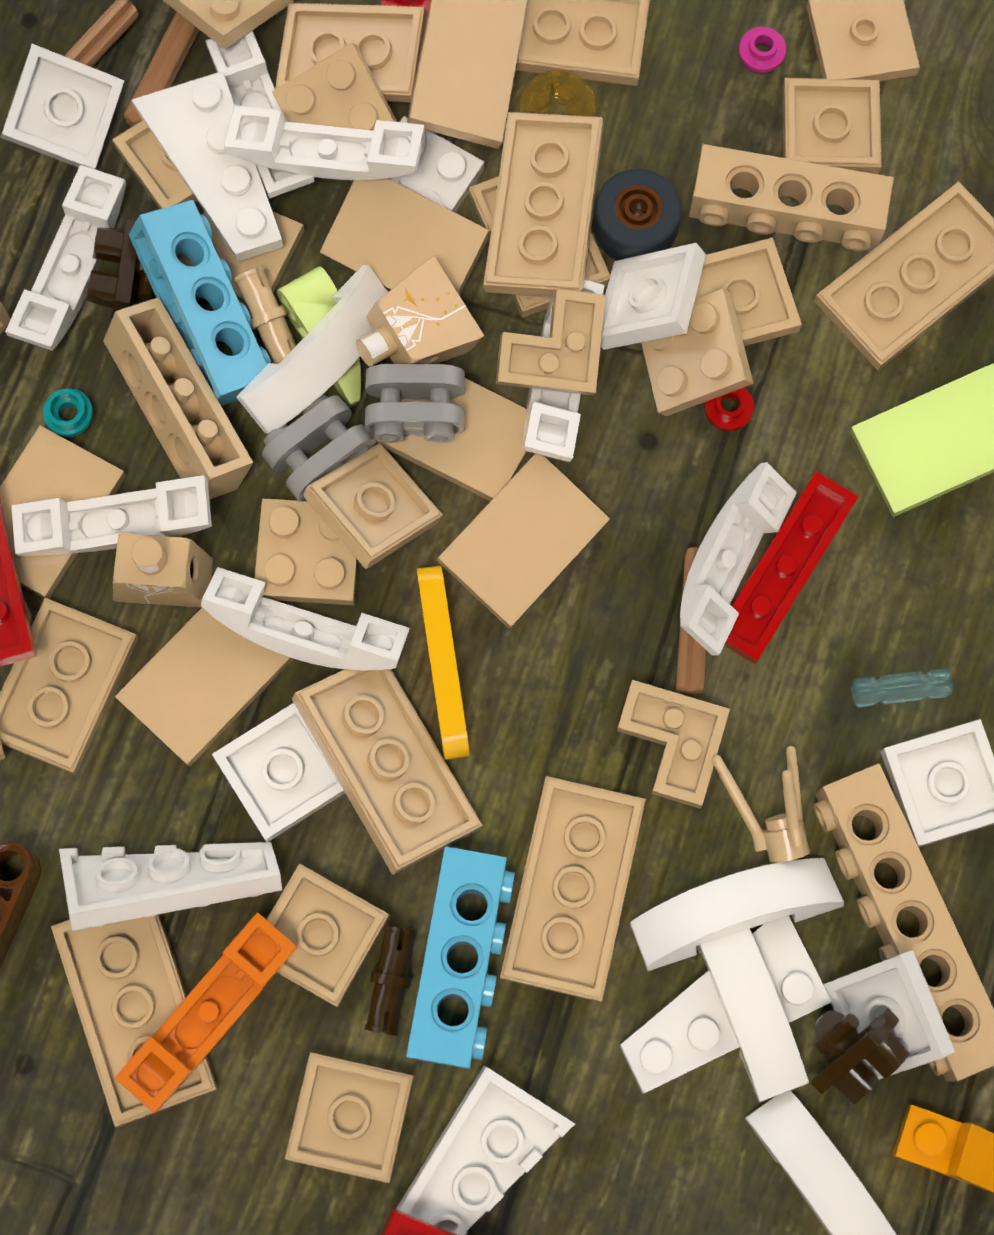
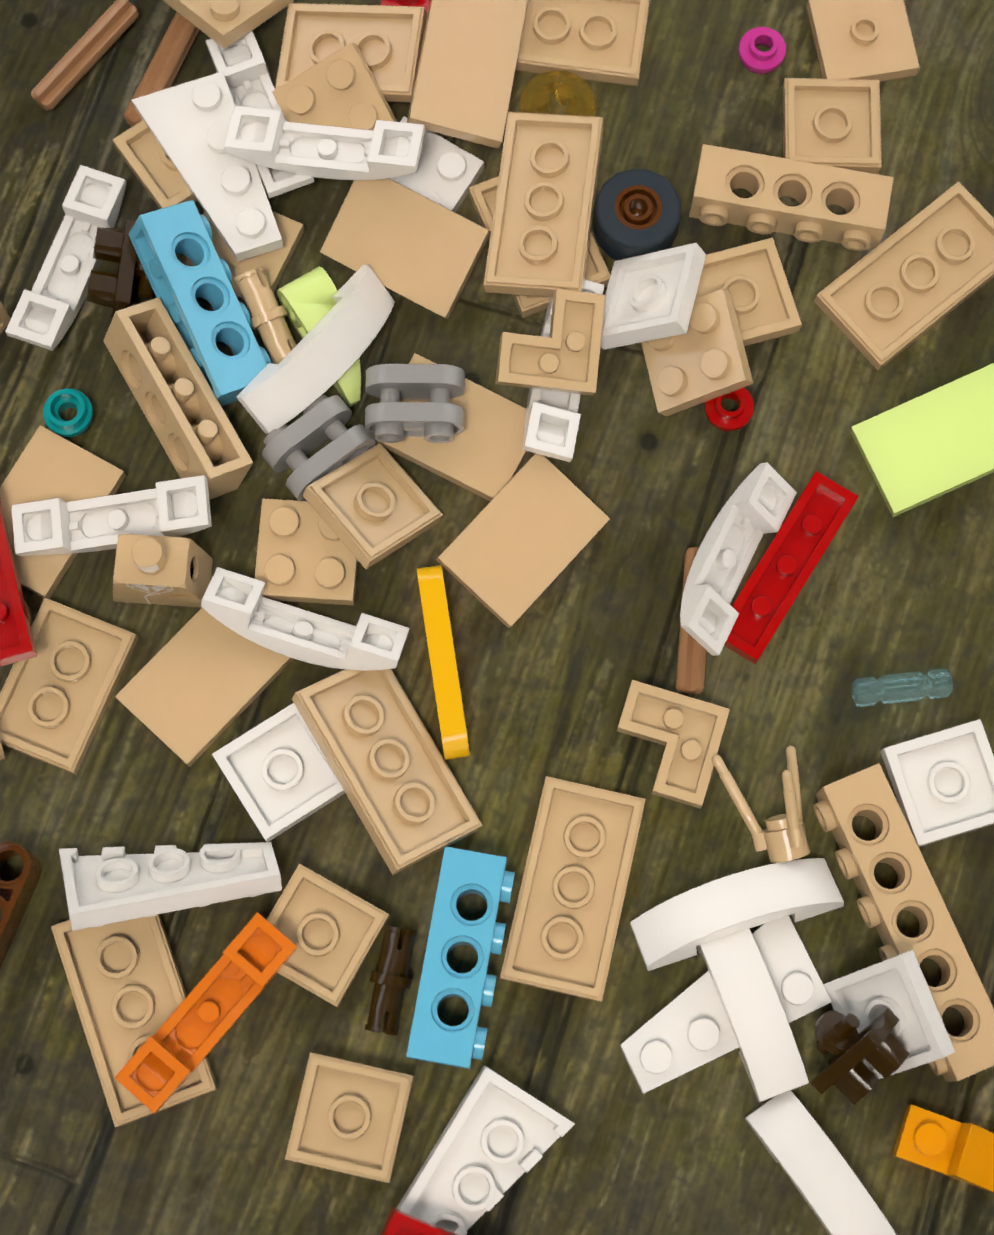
(62, 108): white plate -> none
(420, 321): tan torso -> none

